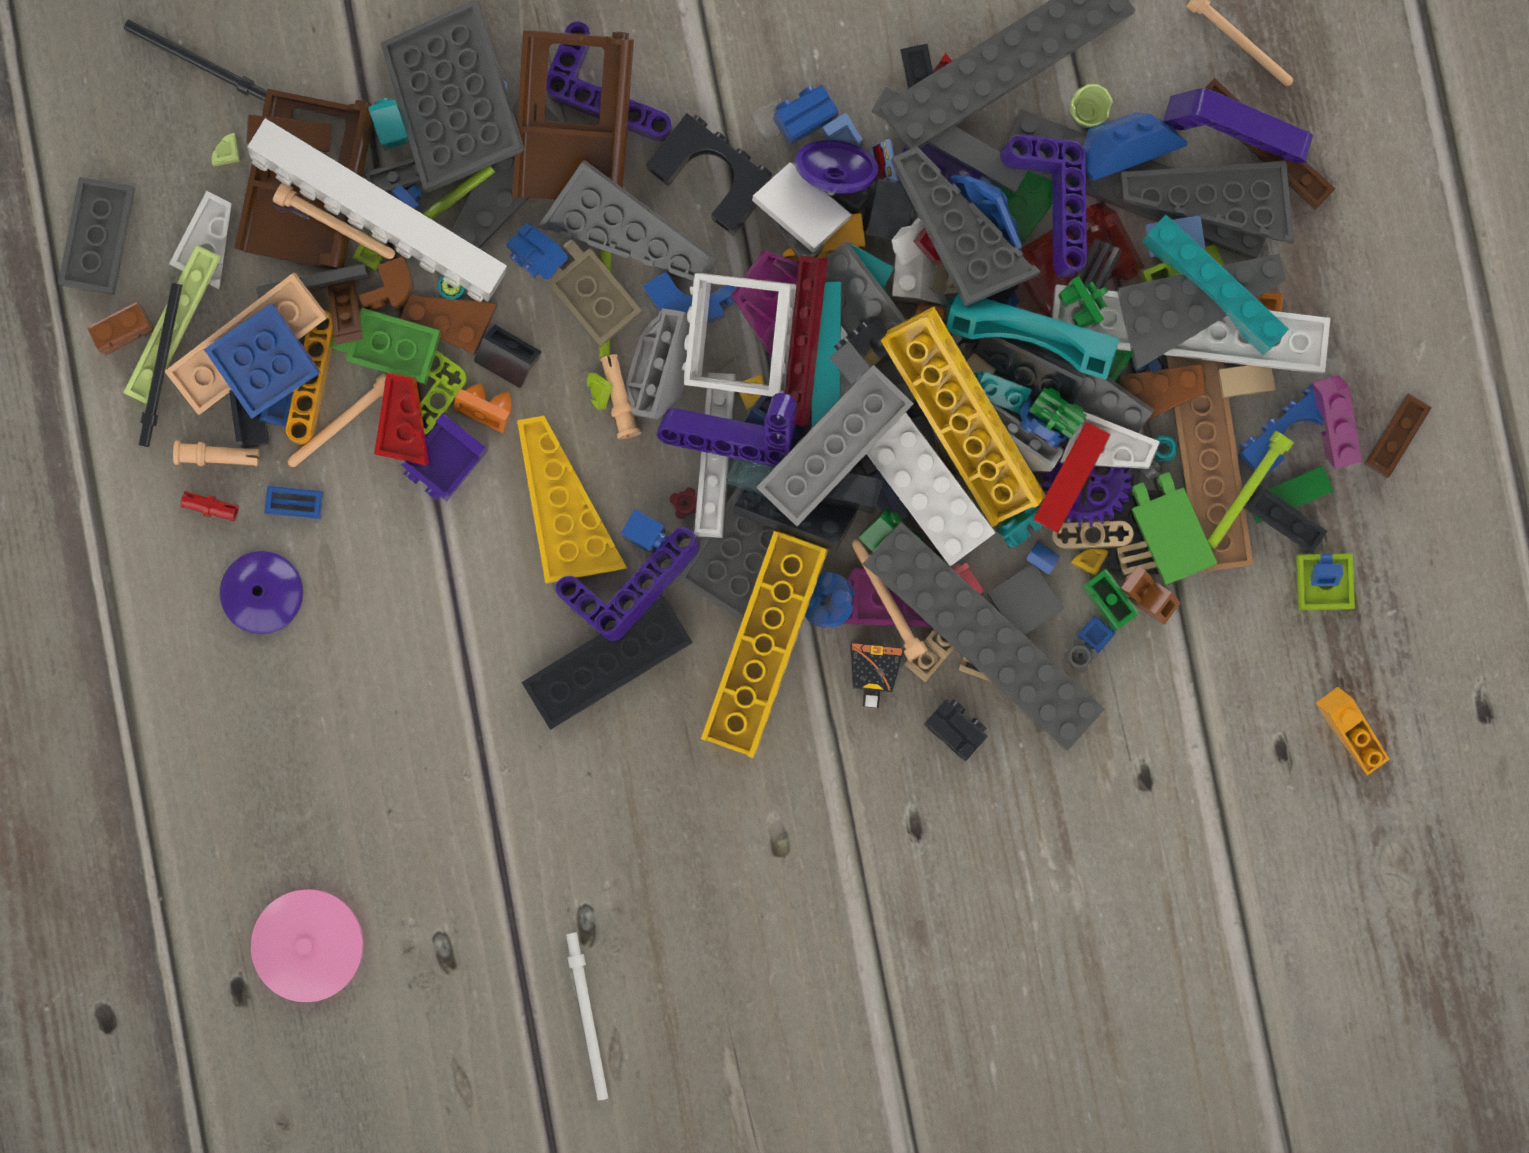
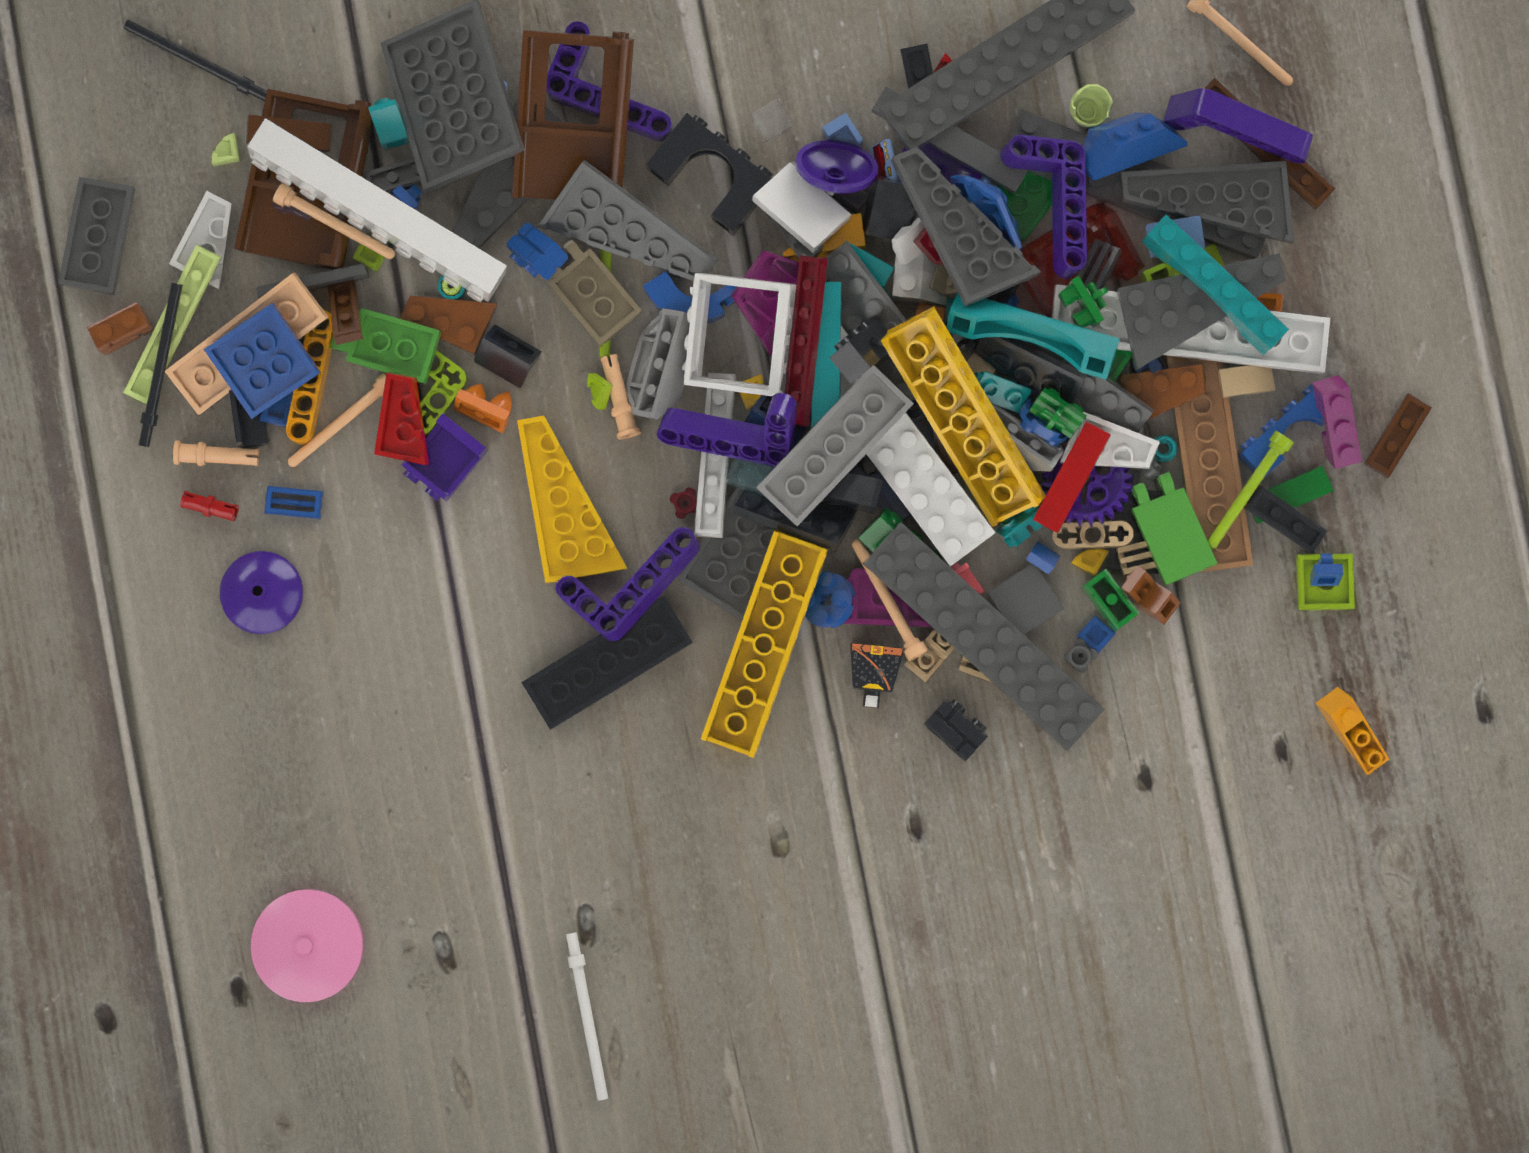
(396, 289): dark orange brick -> none
(459, 192): lime bar -> none
(644, 532): blue brick -> none
(805, 114): blue brick -> none

